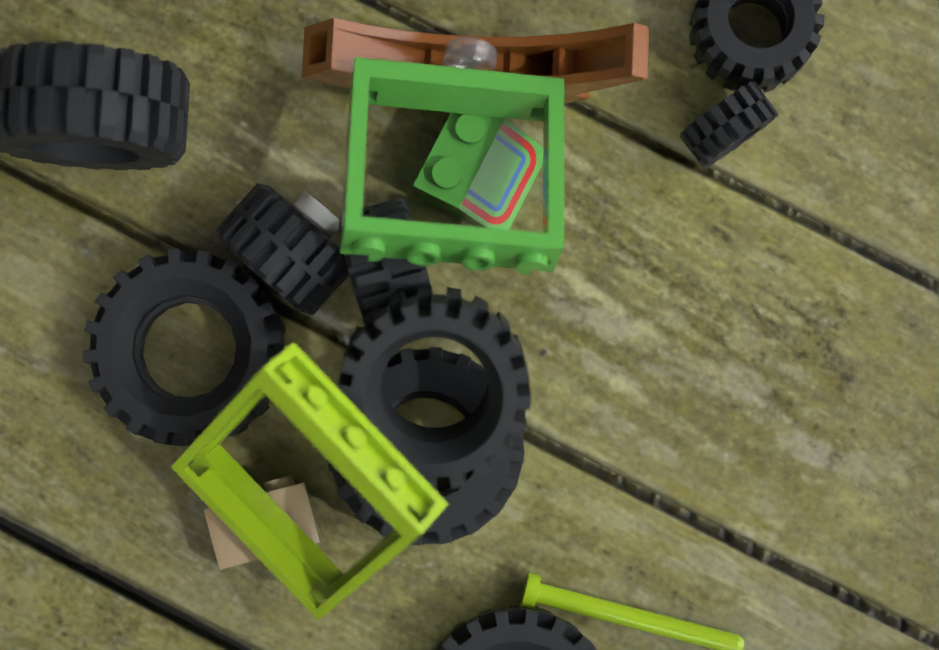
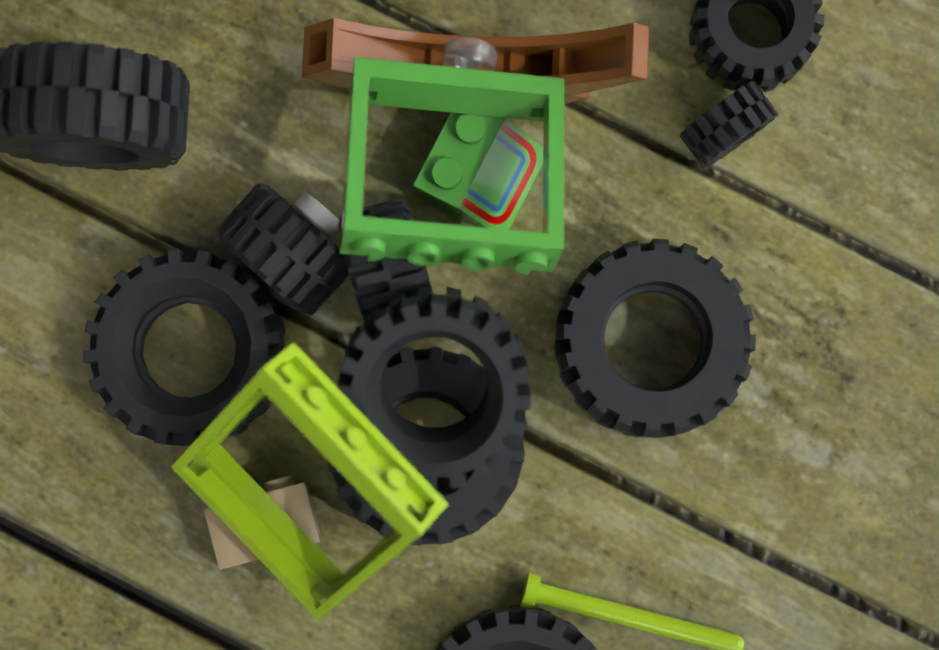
(708, 297): none -> black tyre

